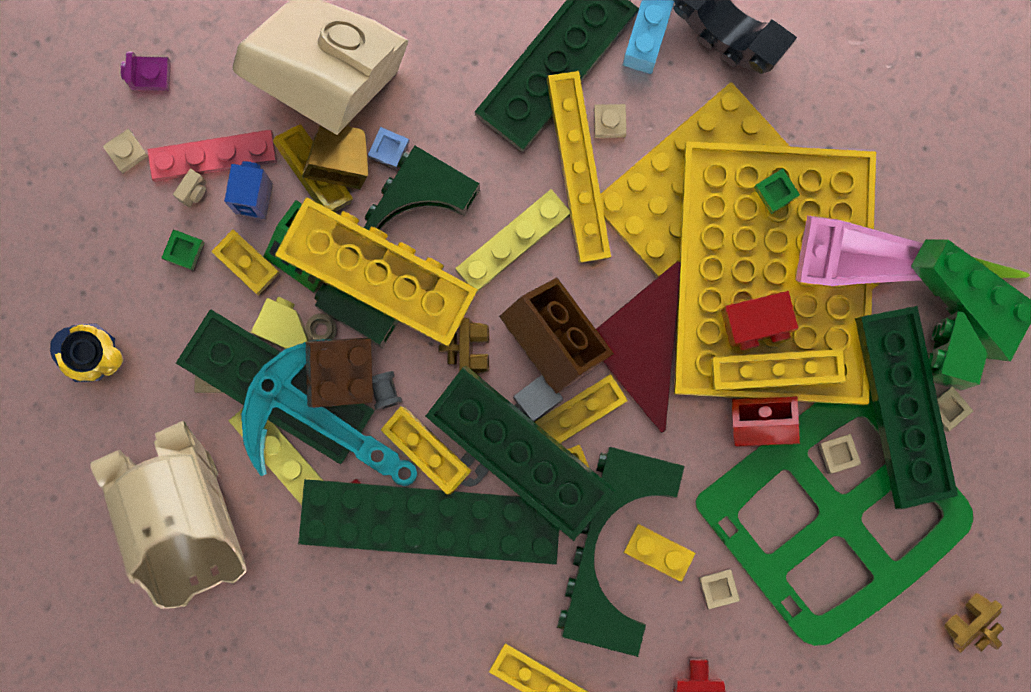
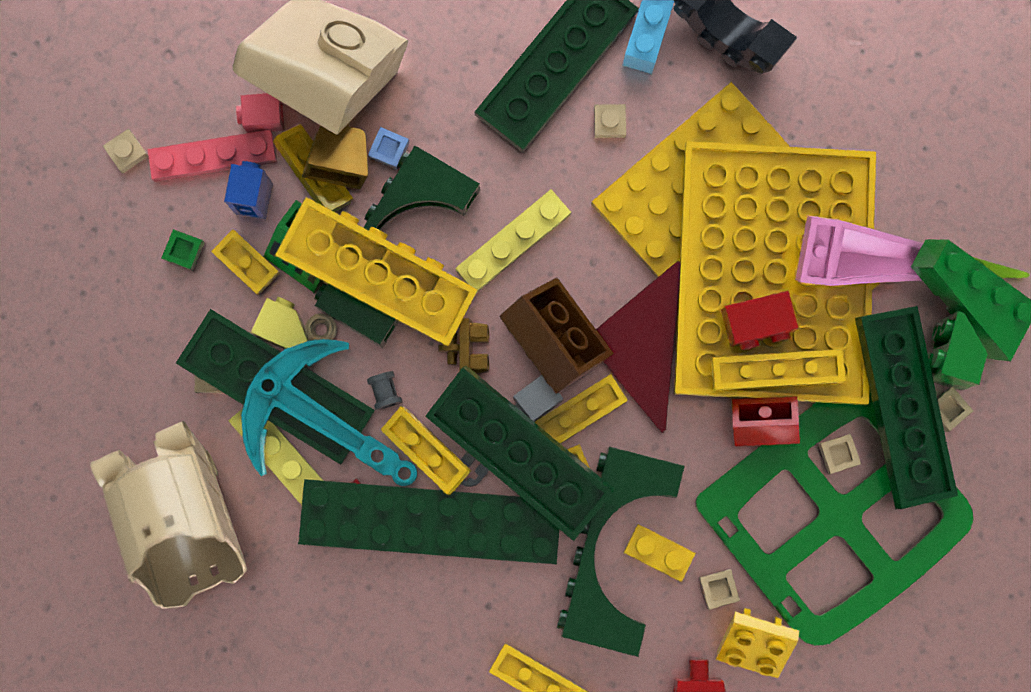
(85, 352): piece -> none
(146, 72): magenta bracket -> none
(190, 189): tan plate -> none
(260, 113): none -> coral brick
(339, 372): reddish brown plate -> none
(578, 167): yellow plate -> none
(757, 644): none -> yellow plate
(776, 191): green plate -> none
(985, 614): pearl gold hips -> none

